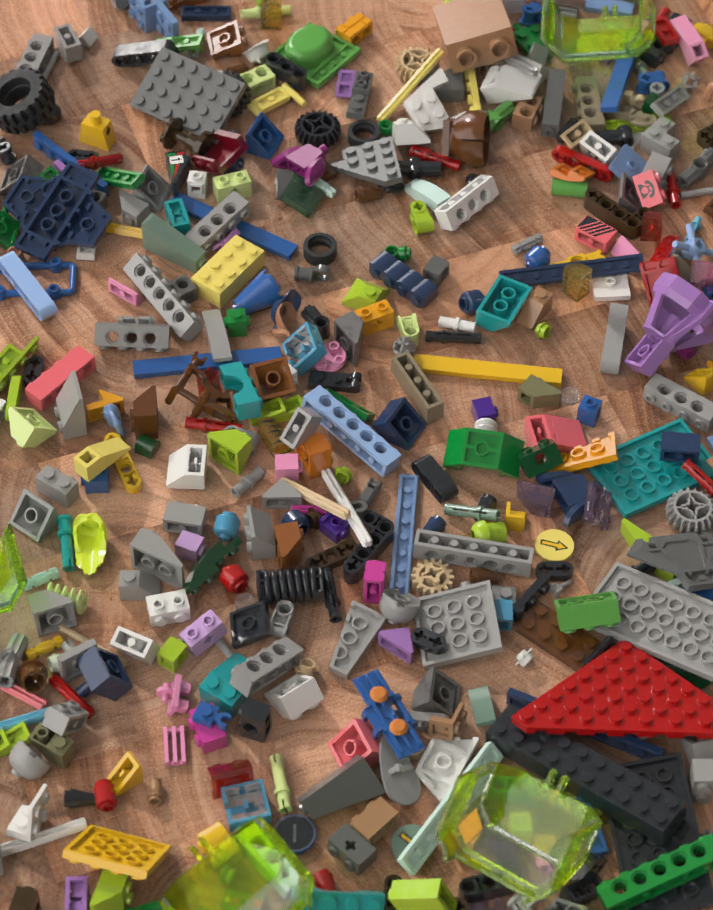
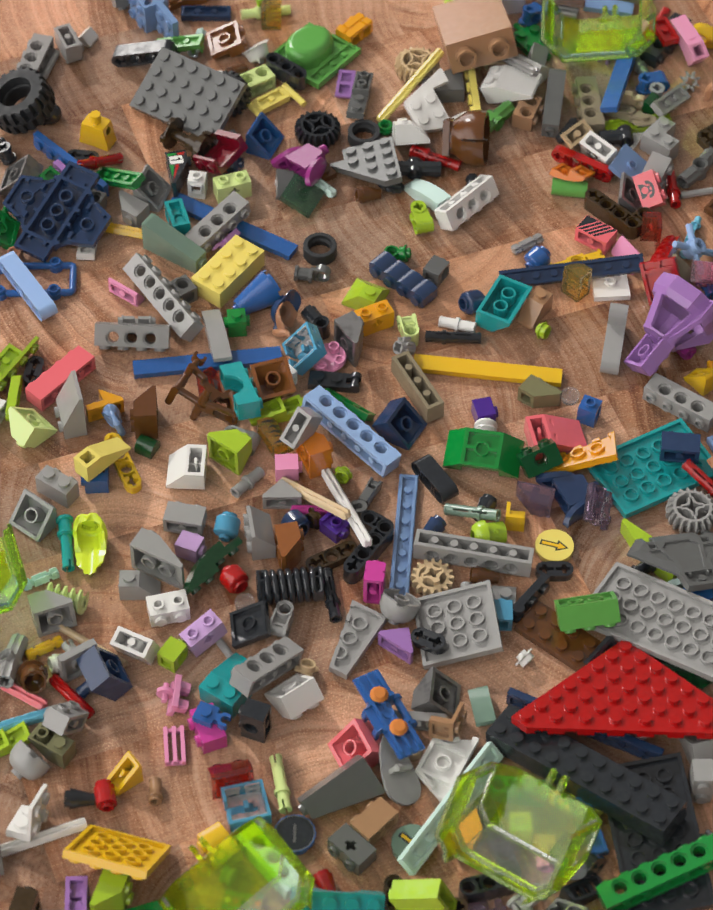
(207, 425): red pin -> none
(557, 588): light grey hand -> none

